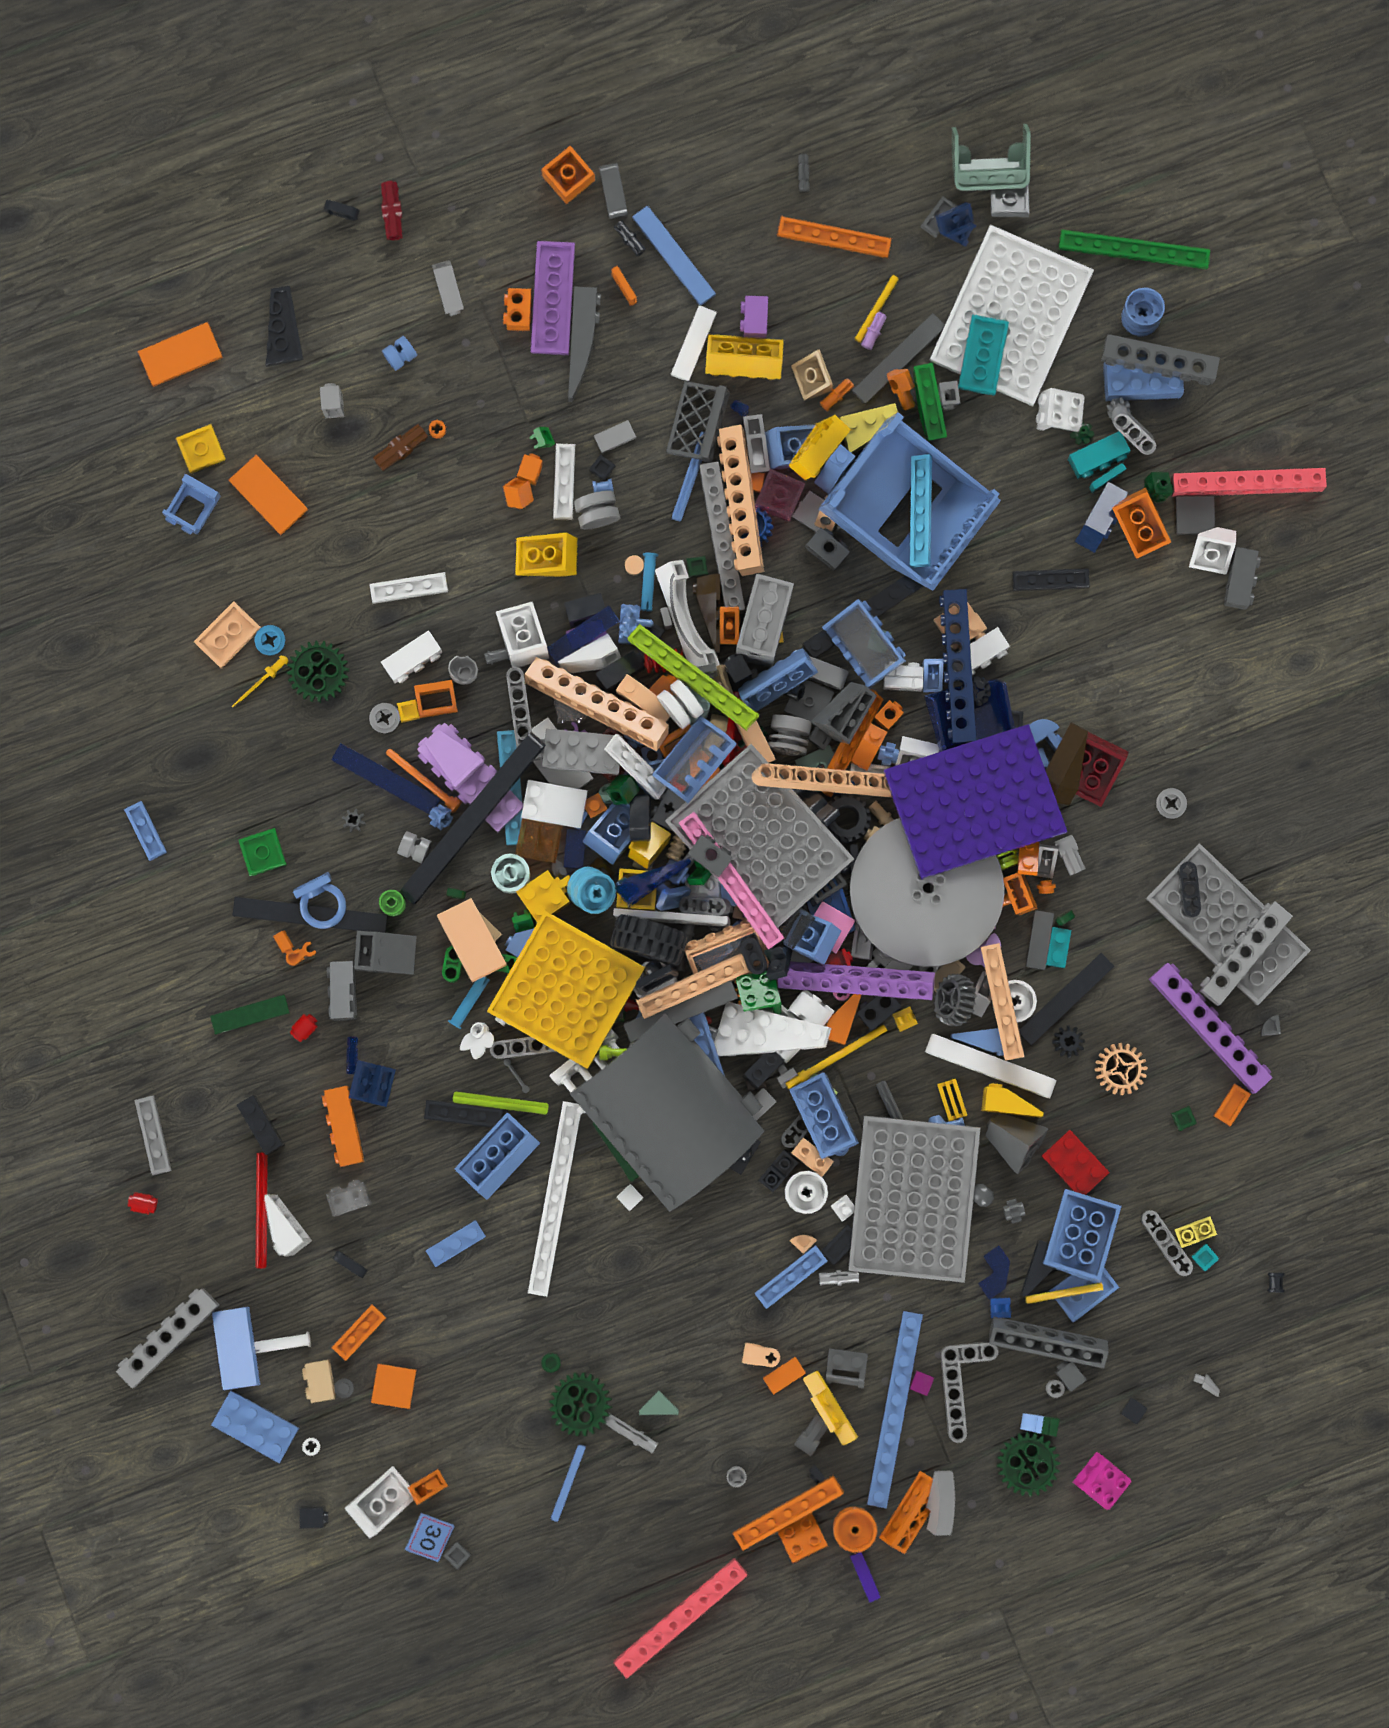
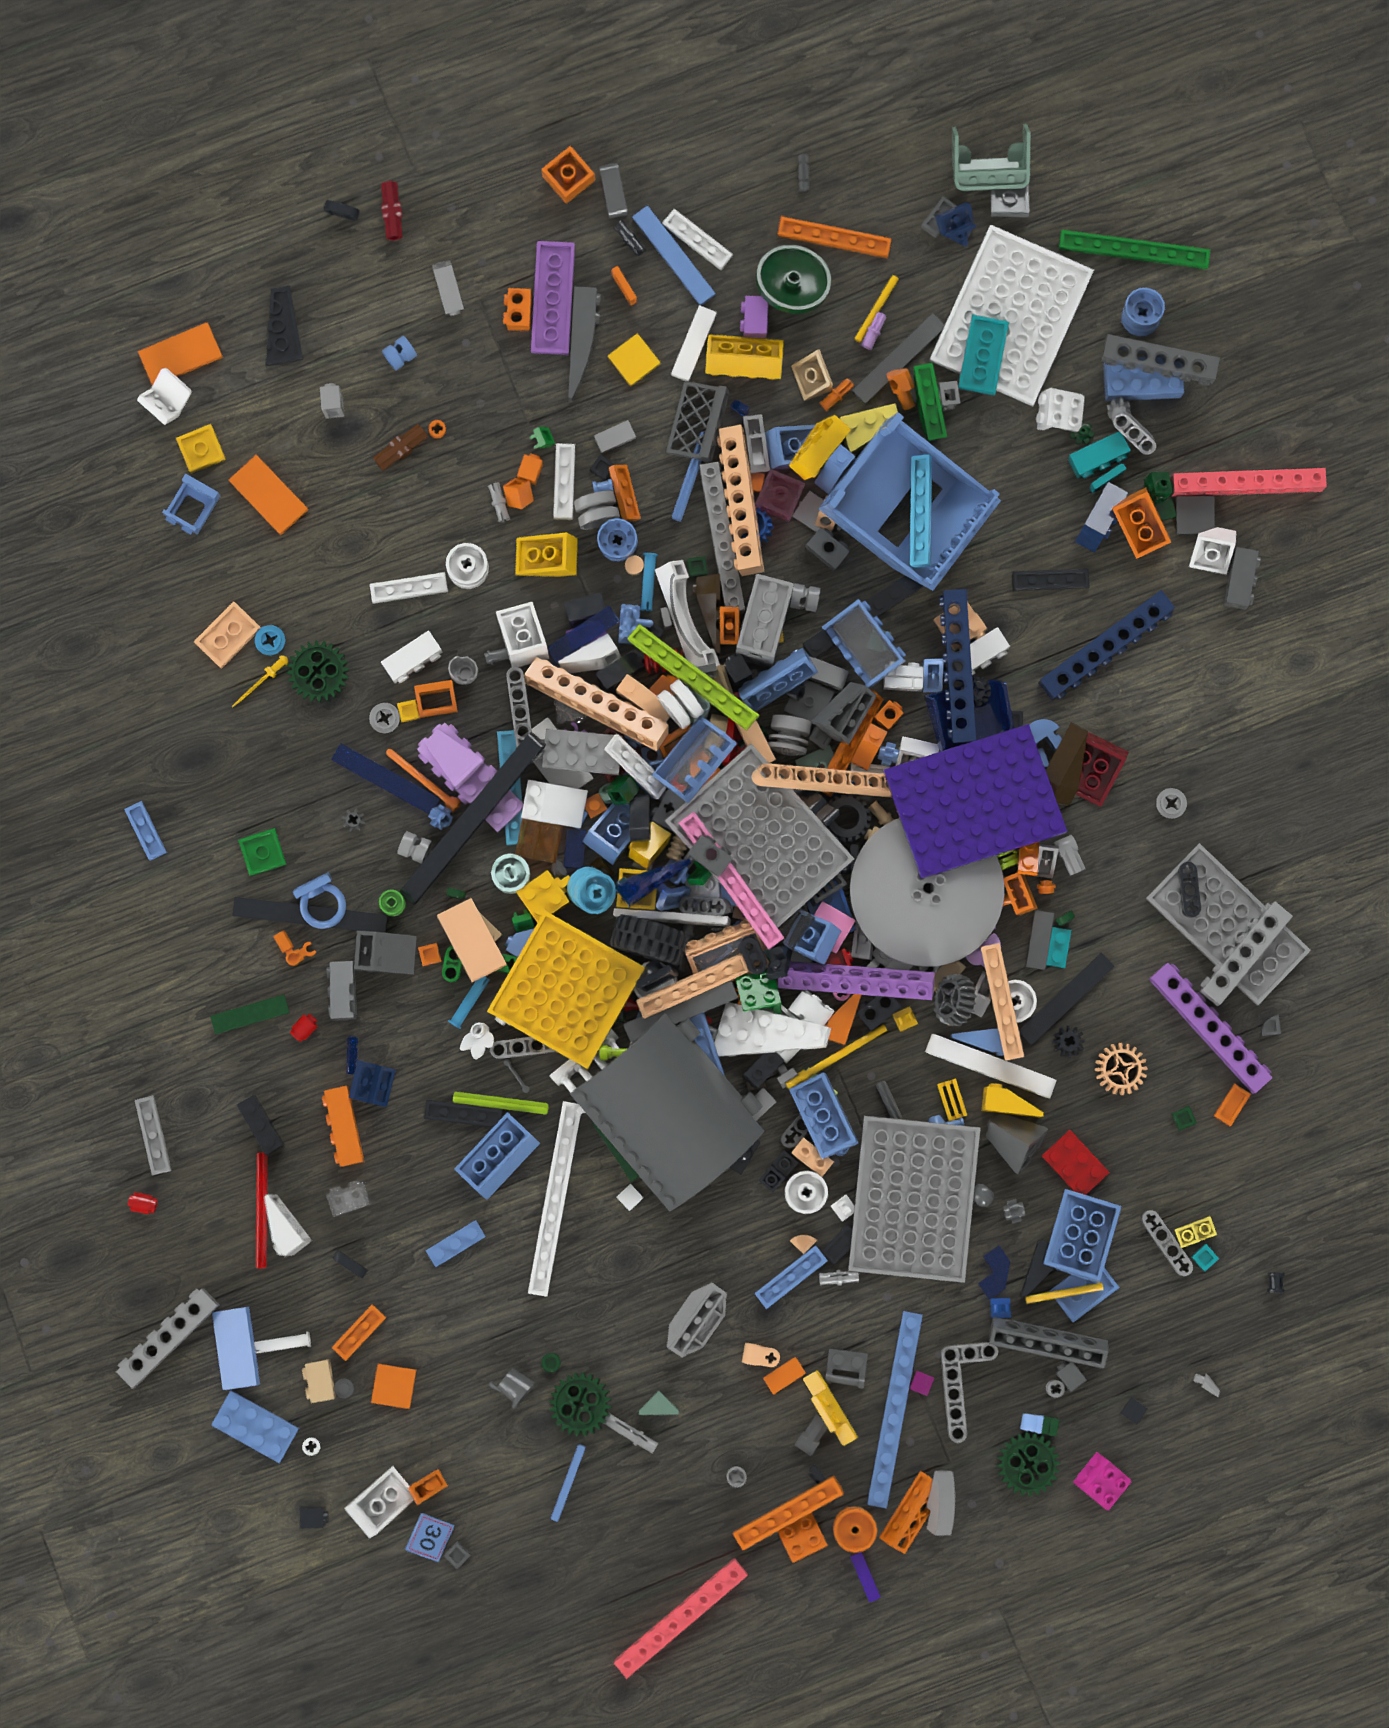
(166, 397): none -> white bracket
(429, 954): none -> orange tile
(467, 554): none -> white wheel
(499, 502): none -> light grey pin
(514, 1387): none -> dark grey hat
(621, 529): none -> medium blue wheel
(624, 492): none -> orange plate
(634, 359): none -> yellow tile
(697, 239): none -> white tile
(697, 1320): none -> light grey wedge
(793, 279): none -> dark green dish
(811, 600): none -> light grey wheel
(1157, 602): none -> dark blue brick
(1166, 509): none -> dark green tile

